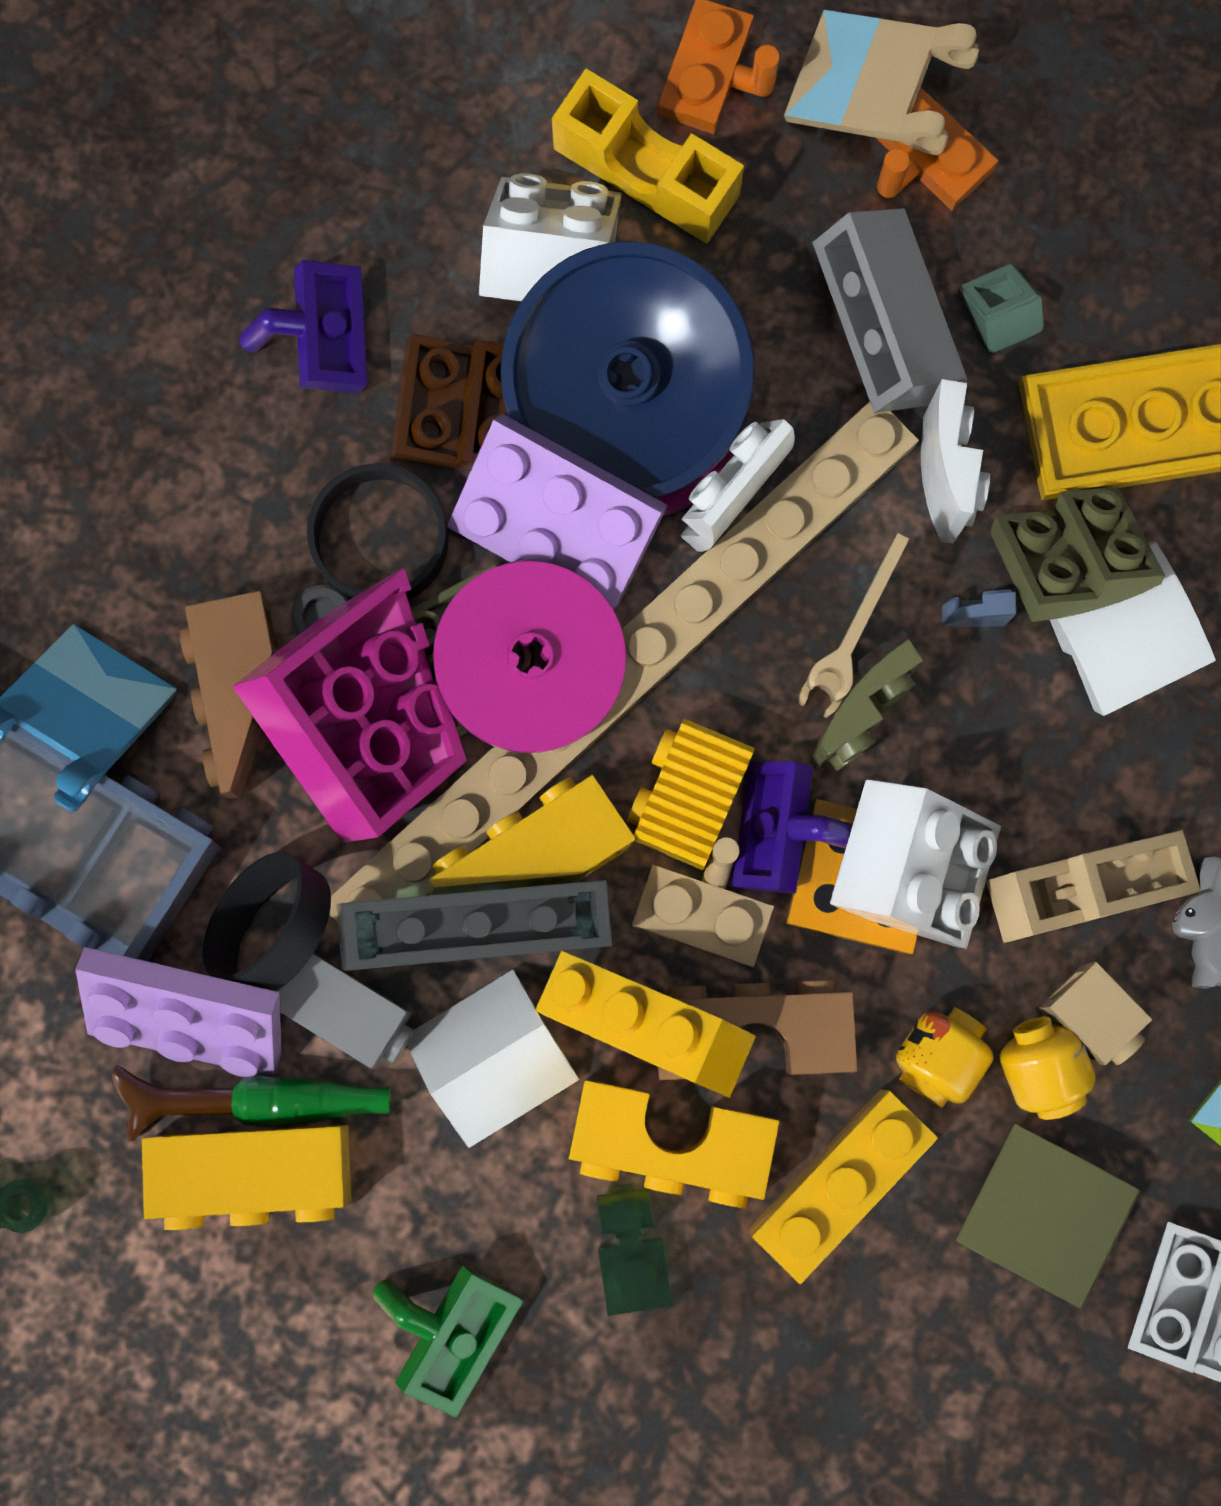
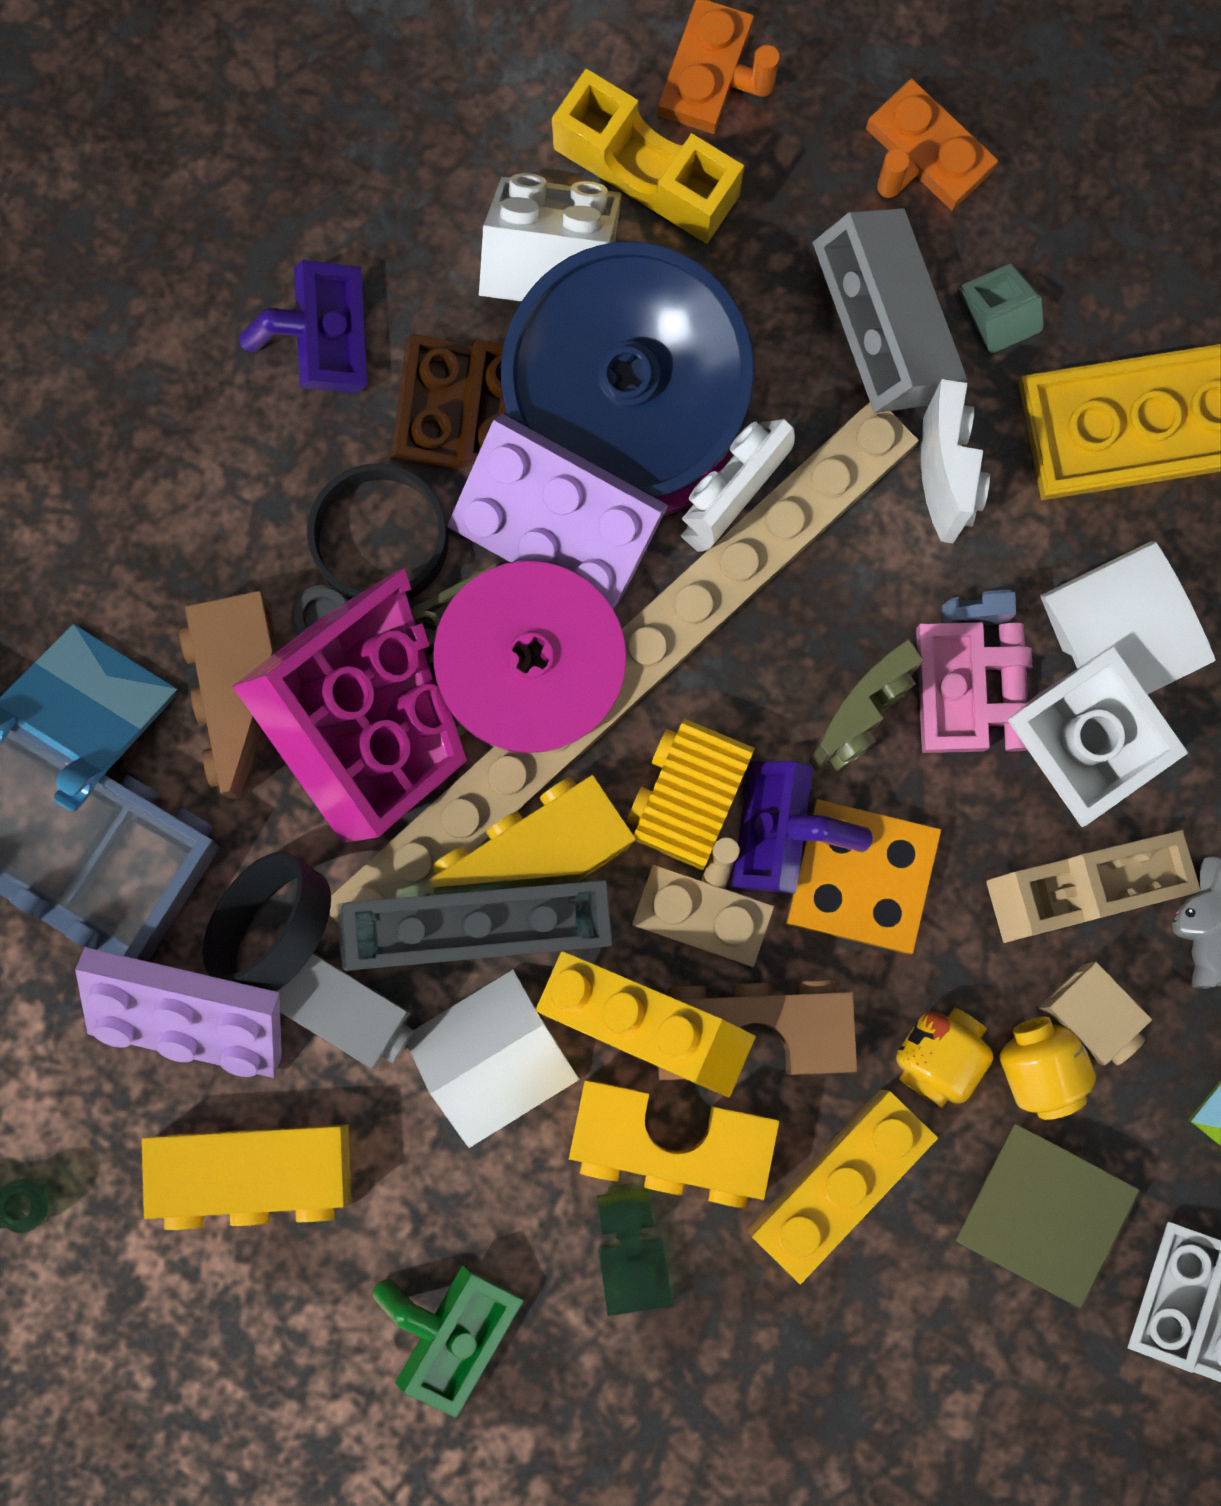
(252, 1101): green piece -> none
(835, 670): tan flag -> none
(868, 74): tan flag -> none
(916, 862): white slope -> none
(955, 690): none -> bright pink plate
(1077, 554): olive slope -> none
(1097, 736): none -> white slope

